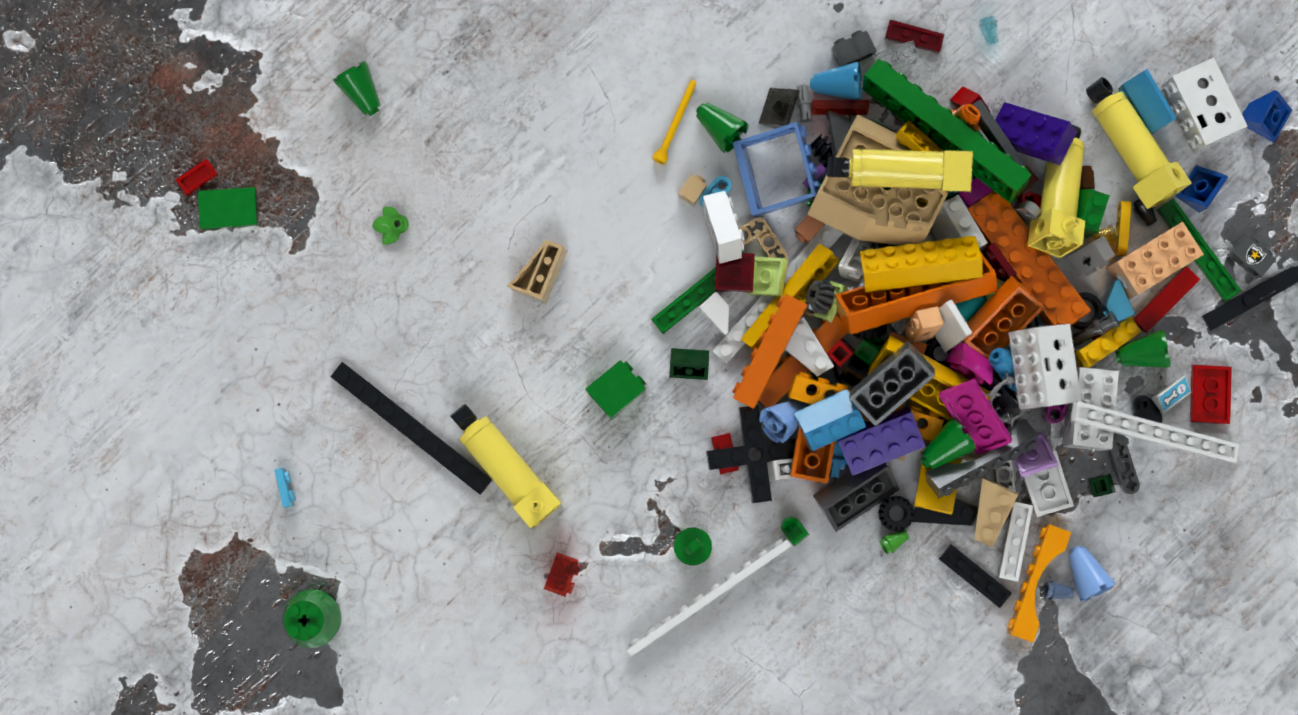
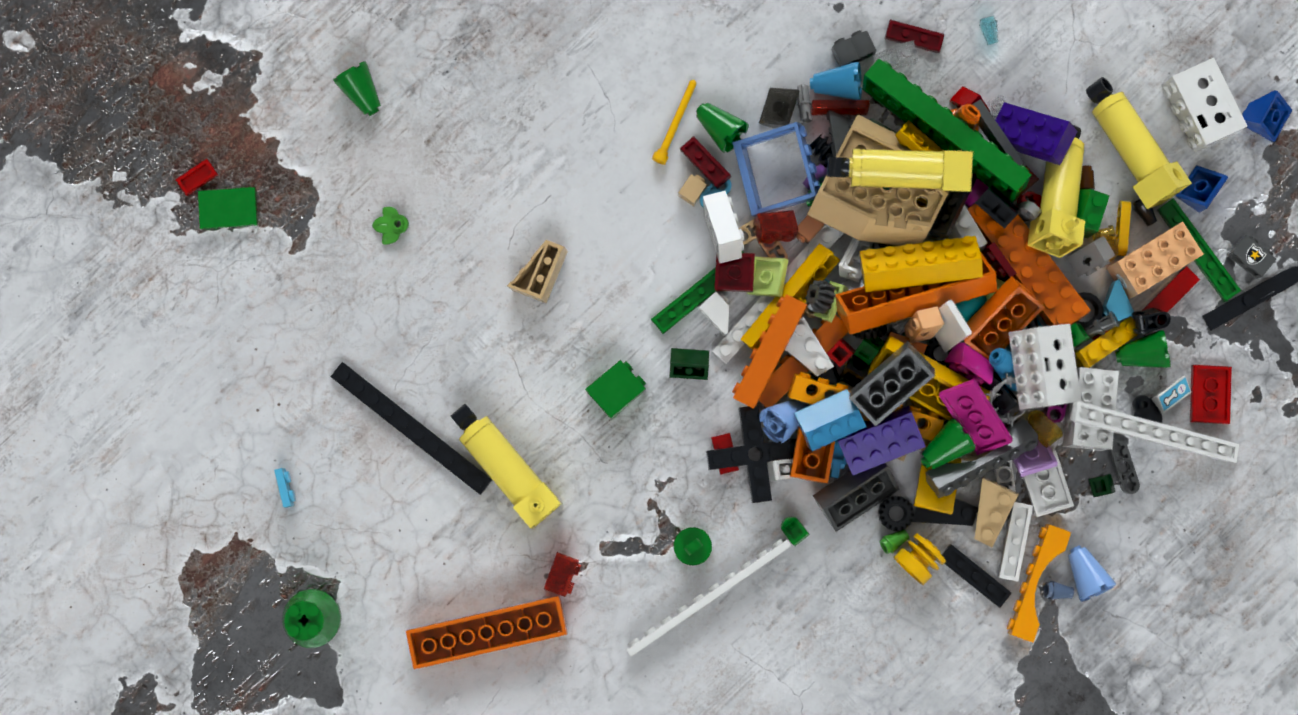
(486, 632): none -> orange brick
(705, 162): none -> dark red tile
(775, 226): none -> clear red brick
(920, 559): none -> yellow wheel
(950, 212): none -> black tile
(998, 206): none -> black brick
(1047, 430): none -> clear yellow piece
(1079, 335): none -> green brick
(1146, 320): none -> black piece
(1148, 101): dark azure slope -> none

